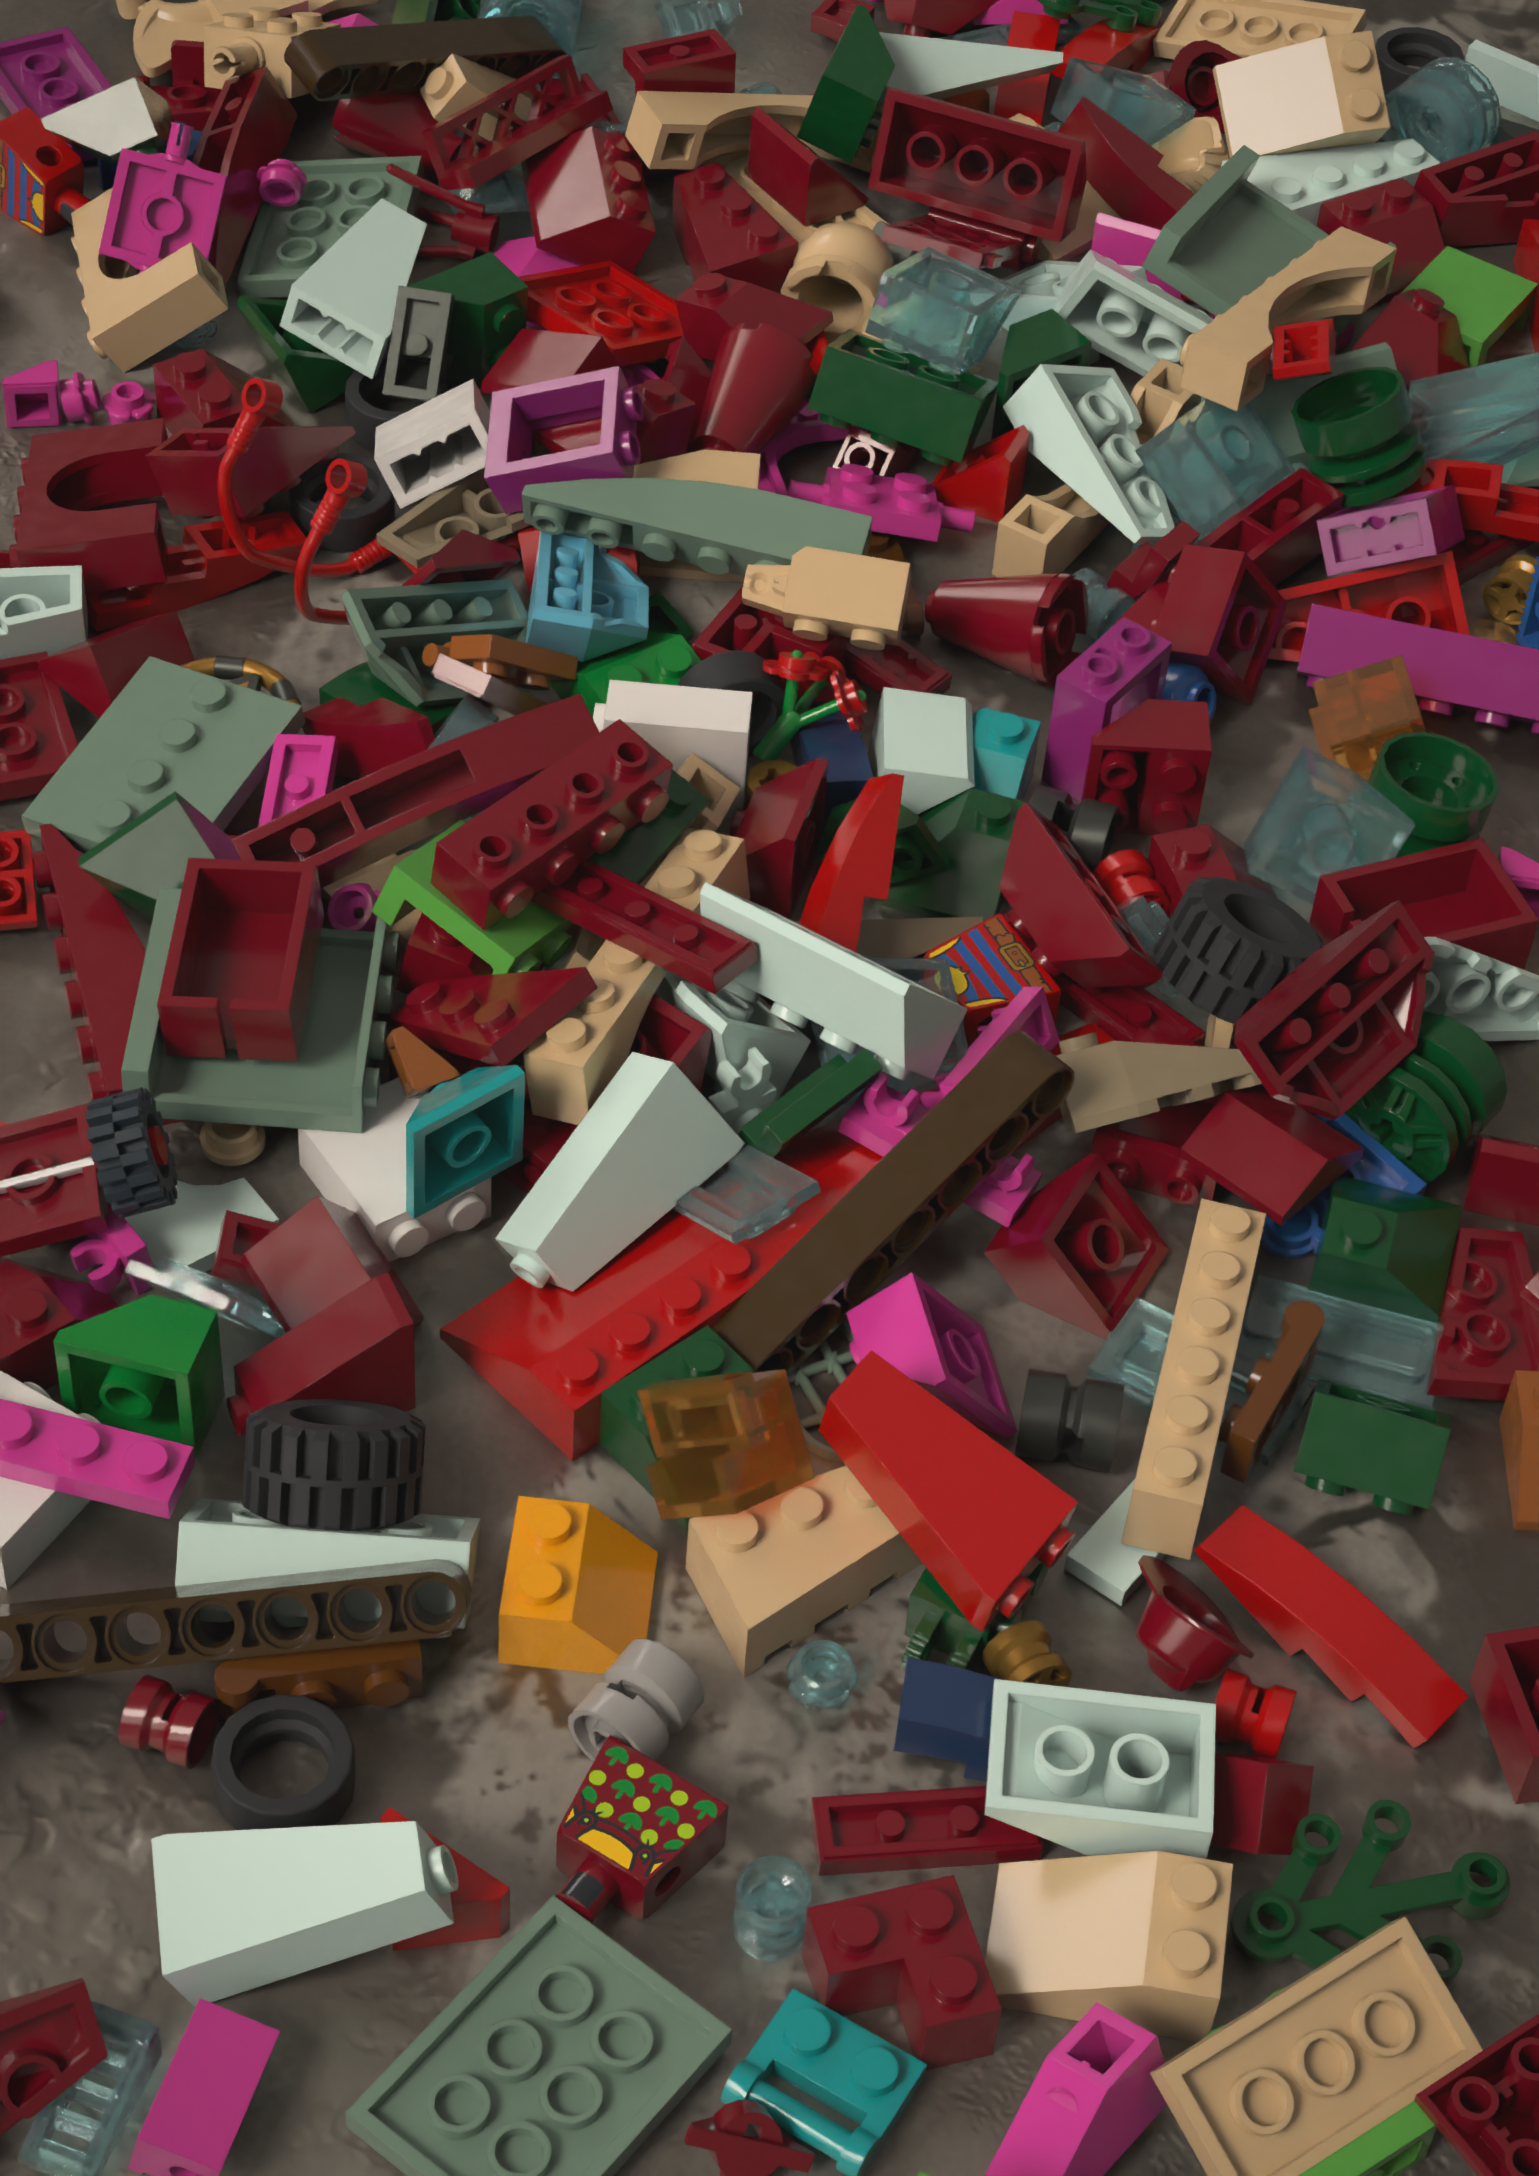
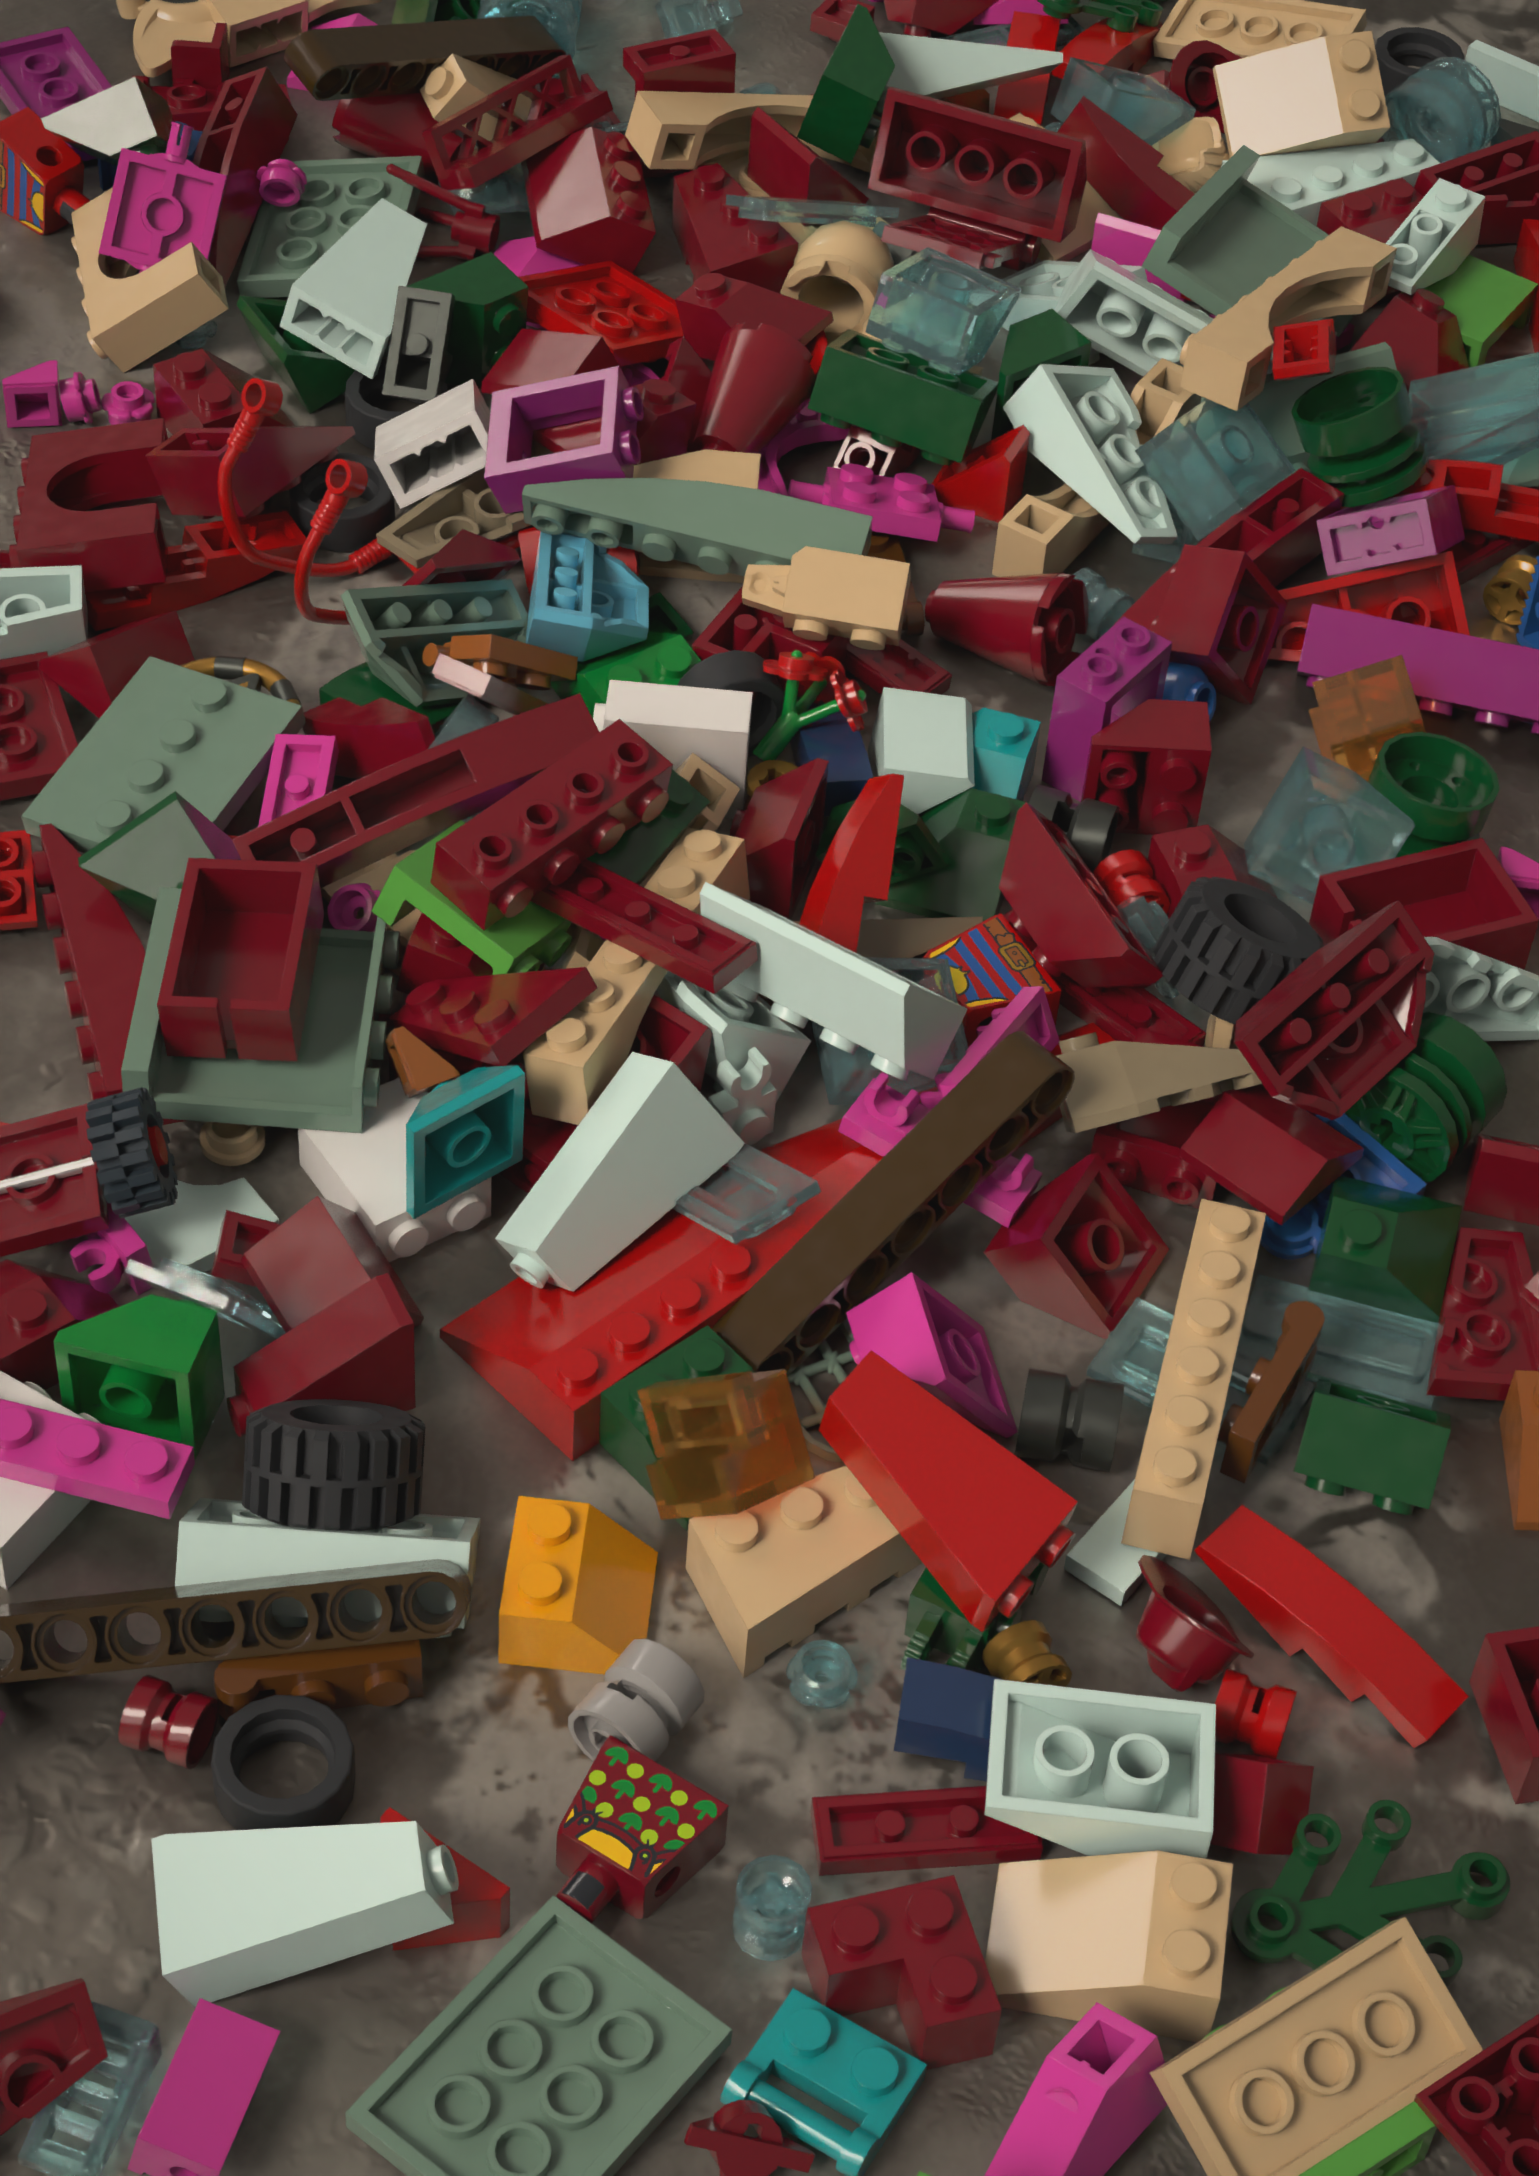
(256, 41): tan brick -> none
(808, 210): none -> clear light blue piece
(809, 1102): dark green slope -> none
(1151, 562): dark red slope -> none
(1436, 236): none -> light aqua slope

